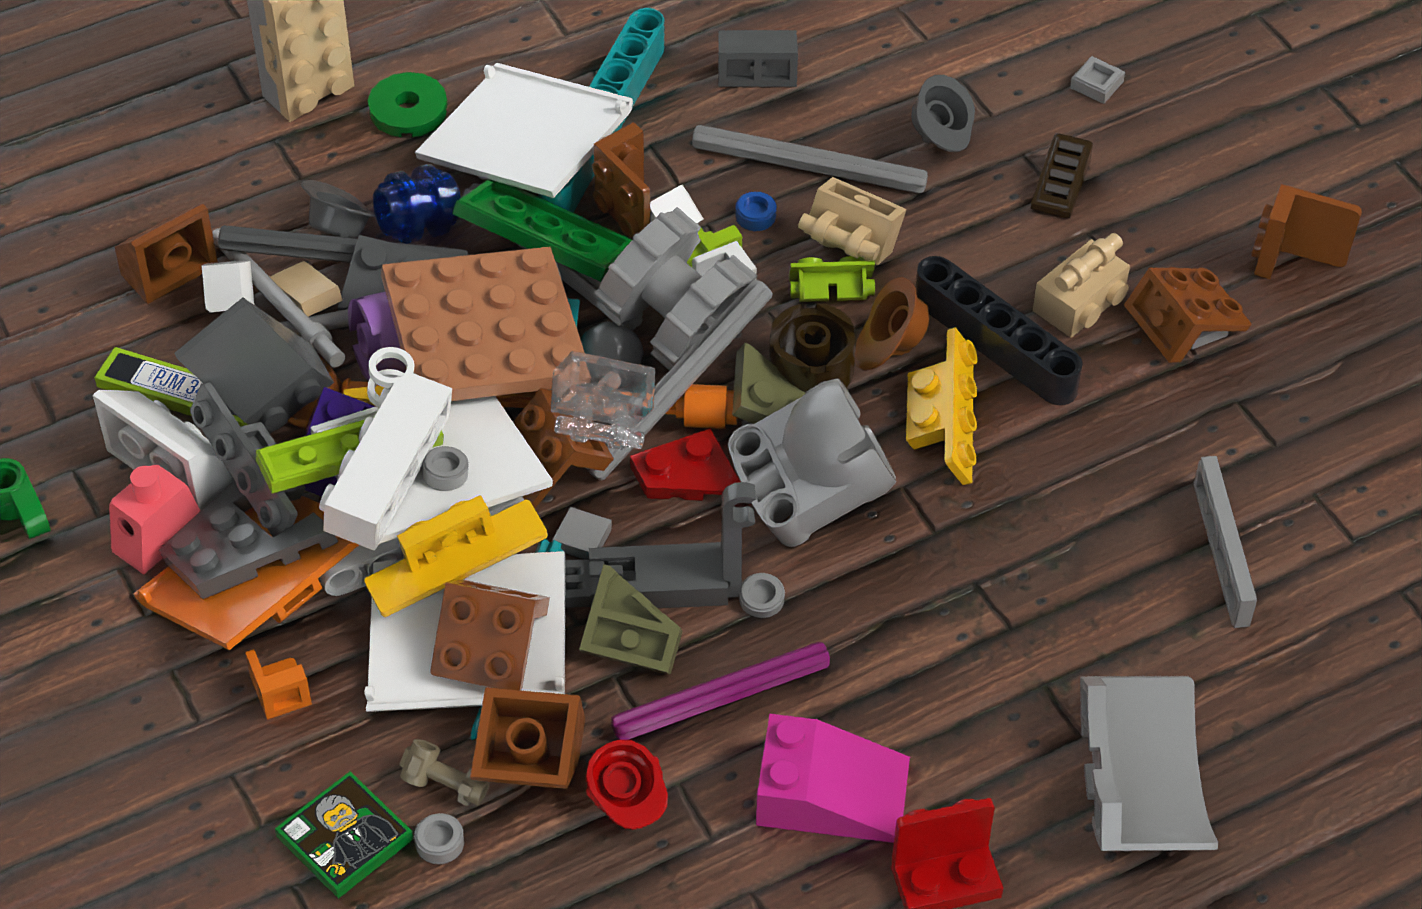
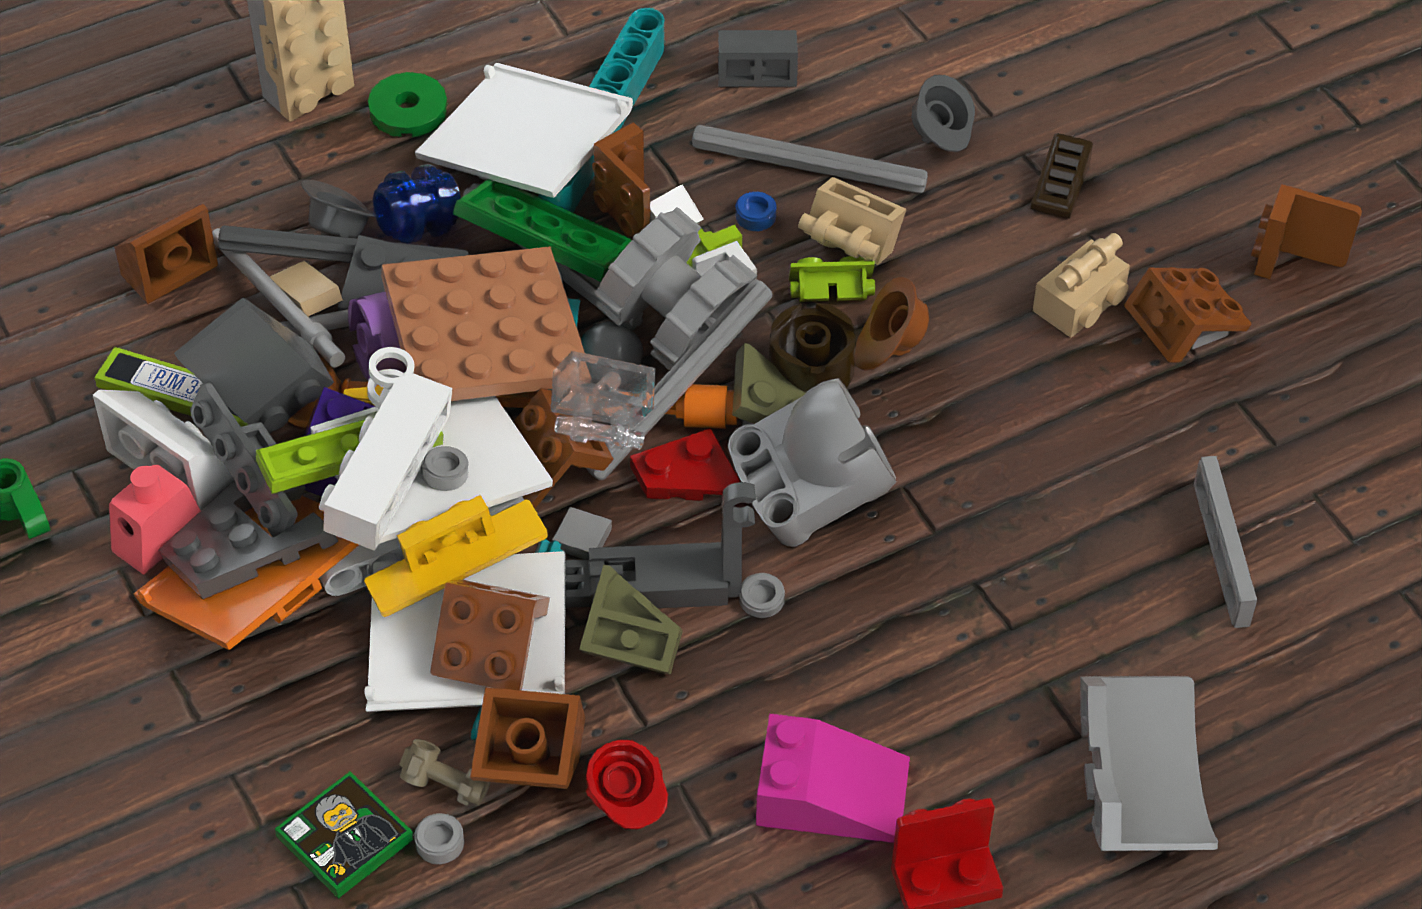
(226, 284): white piece -> none
(279, 685): orange panel -> none
(720, 691): magenta axle -> none
(943, 406): yellow bracket -> none
(999, 330): black beam -> none
(1097, 79): light grey tile -> none

